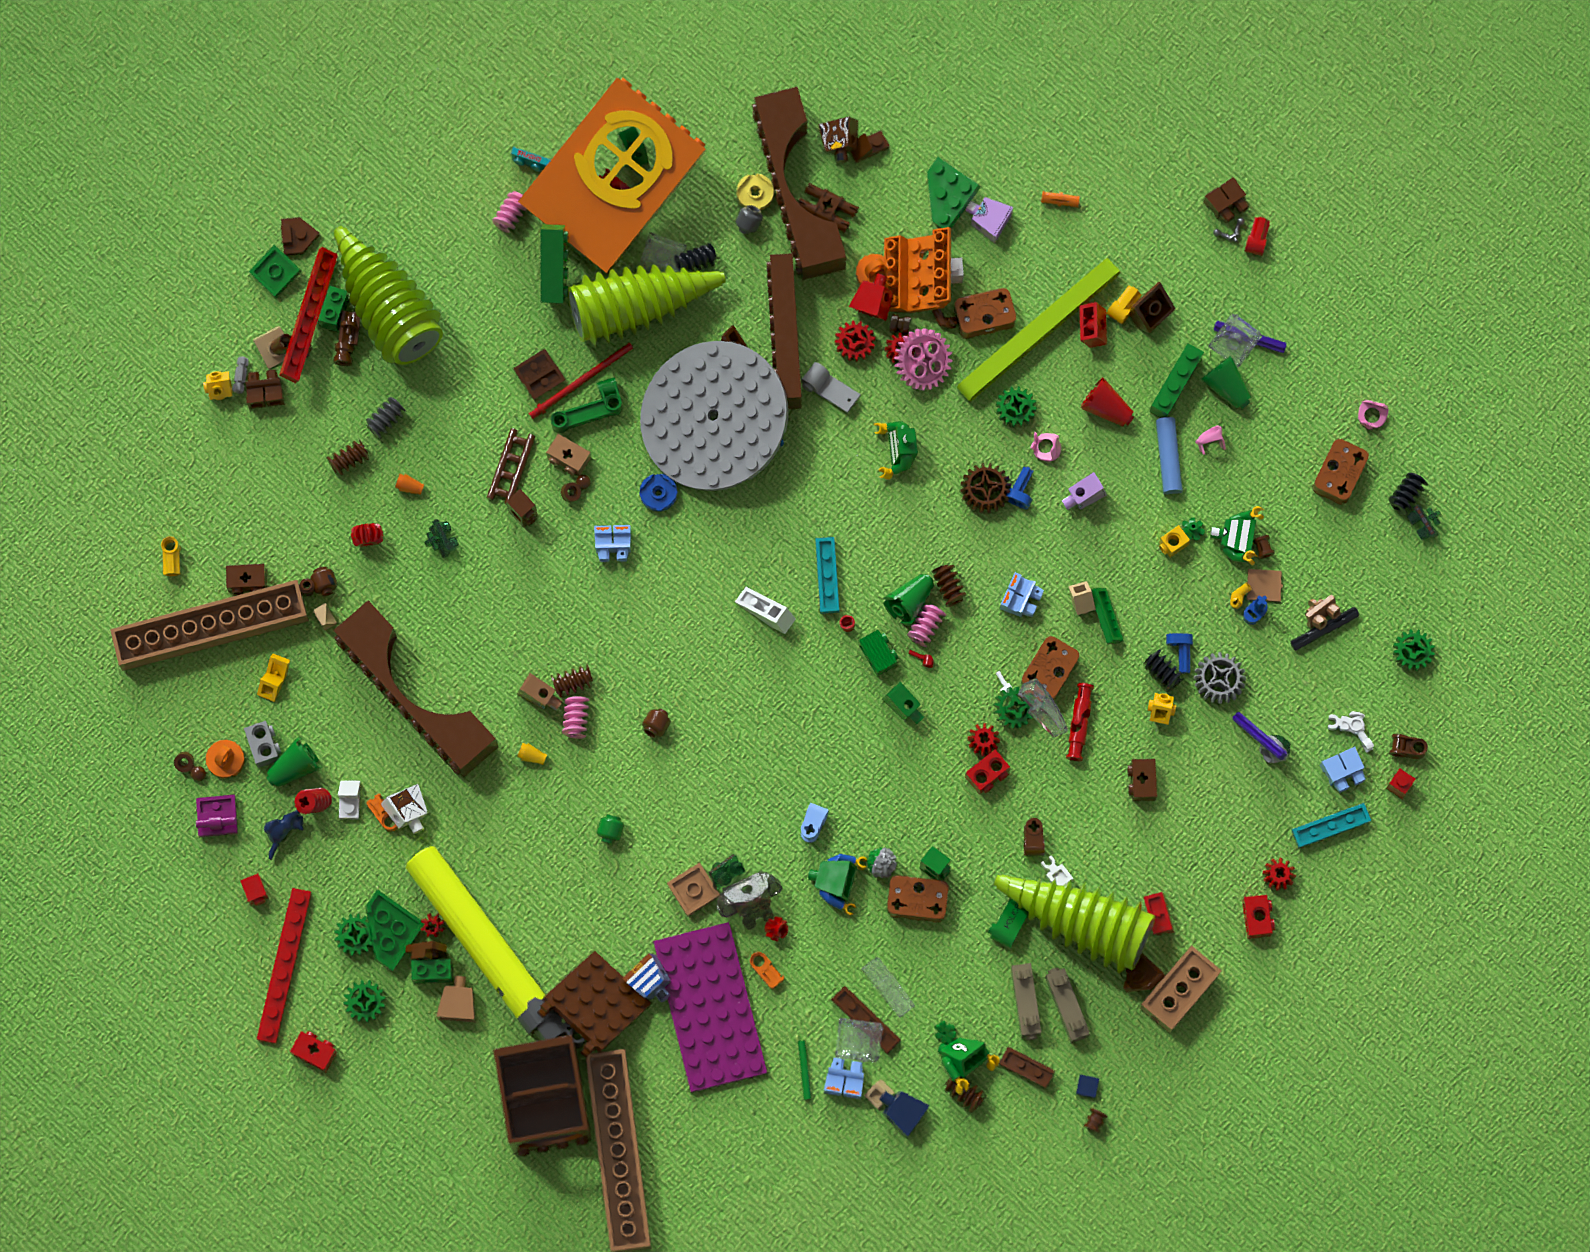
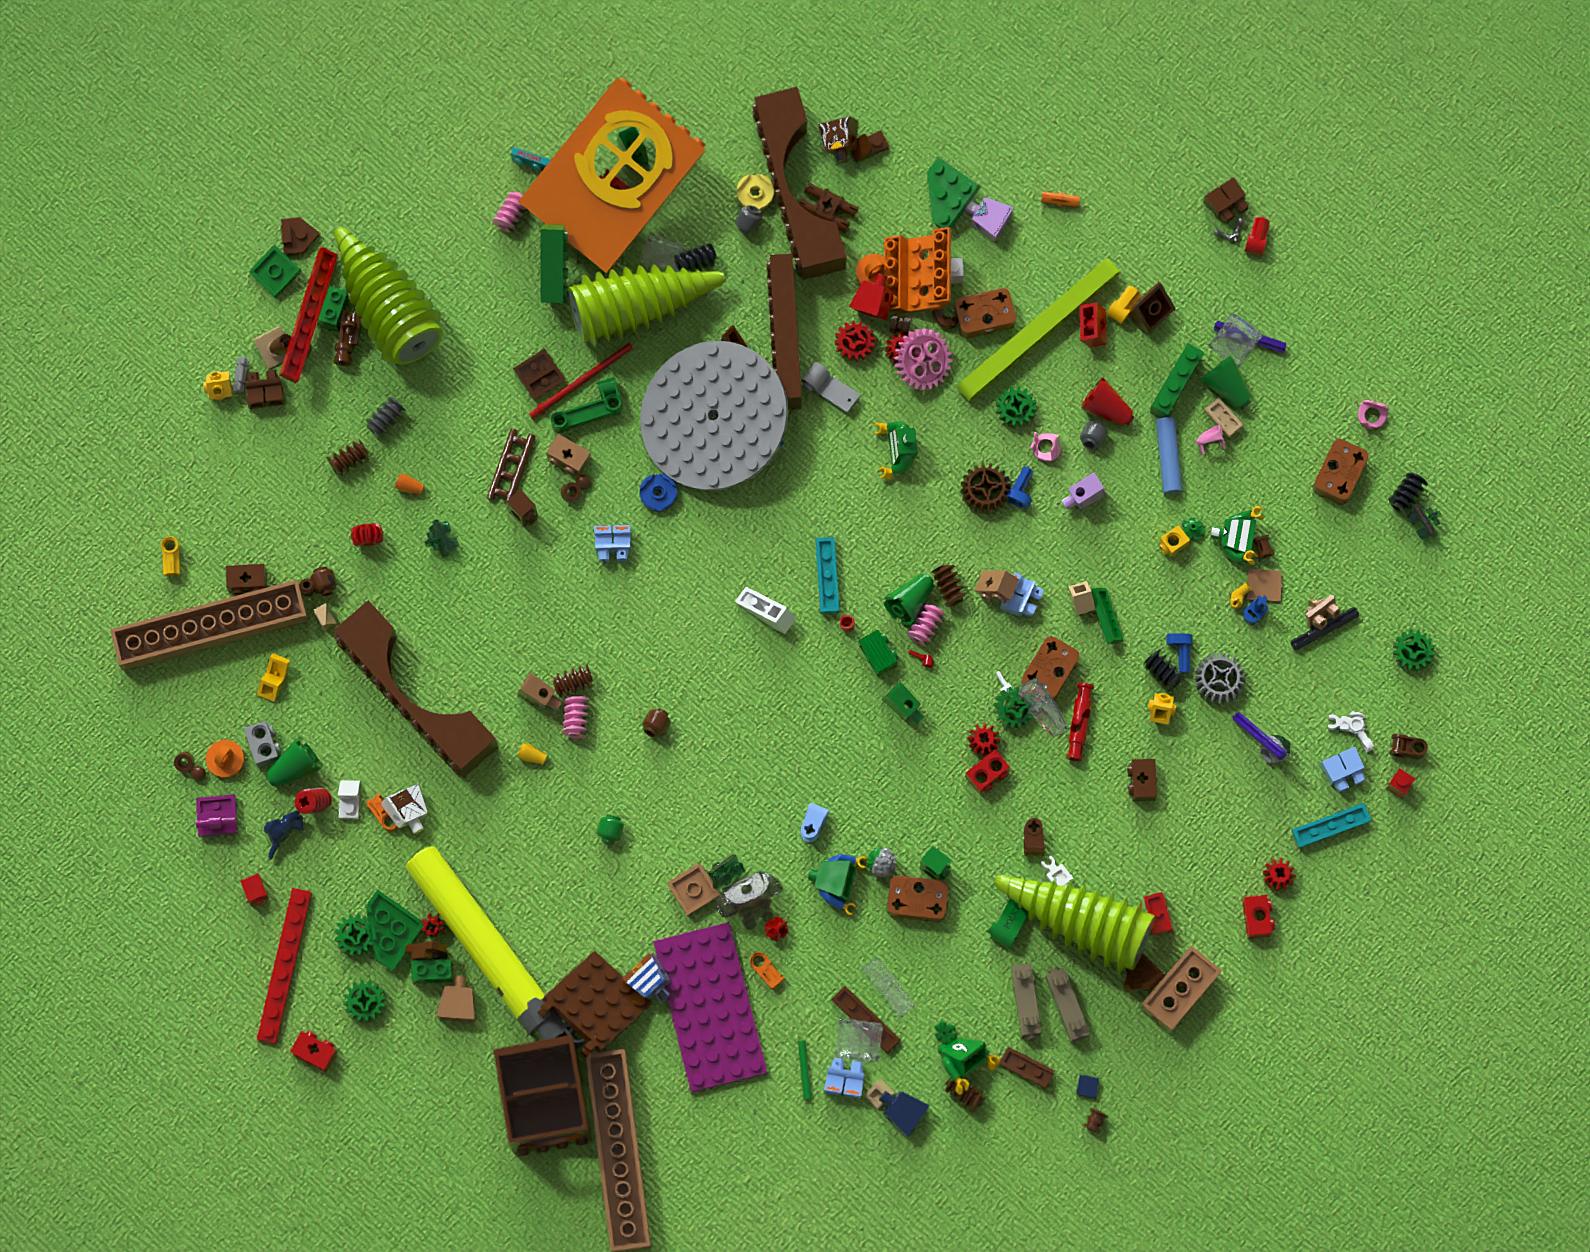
(996, 585): none -> medium nougat brick
(1093, 435): none -> dark grey head
(1222, 416): none -> tan plate

